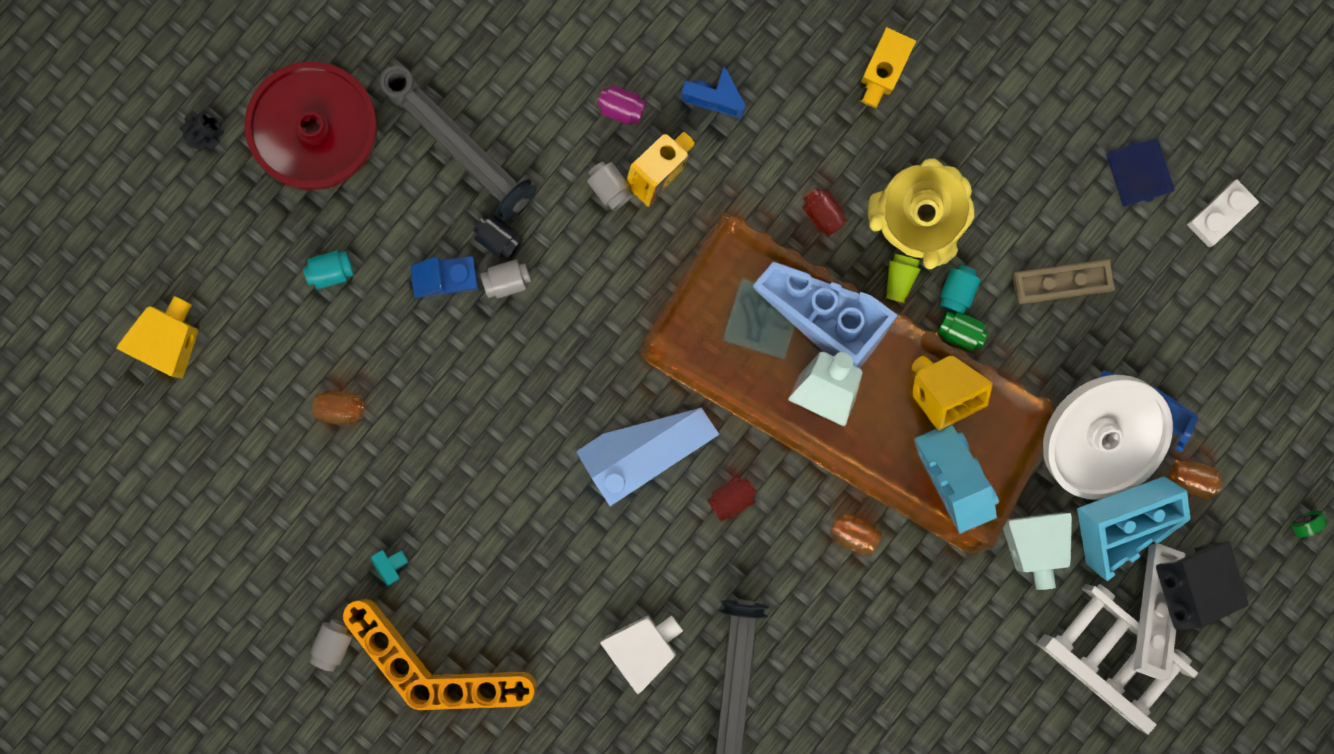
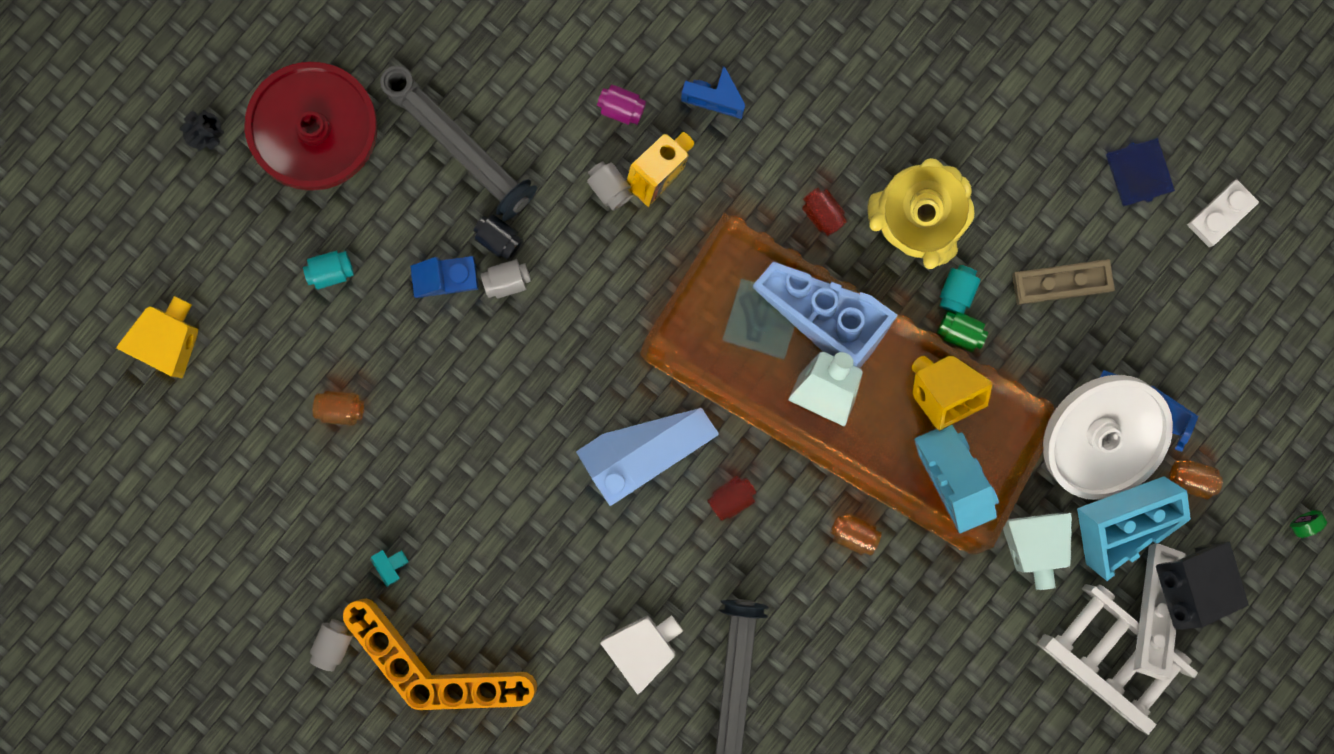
(891, 56): yellow torso -> none
(901, 277): lime cone -> none

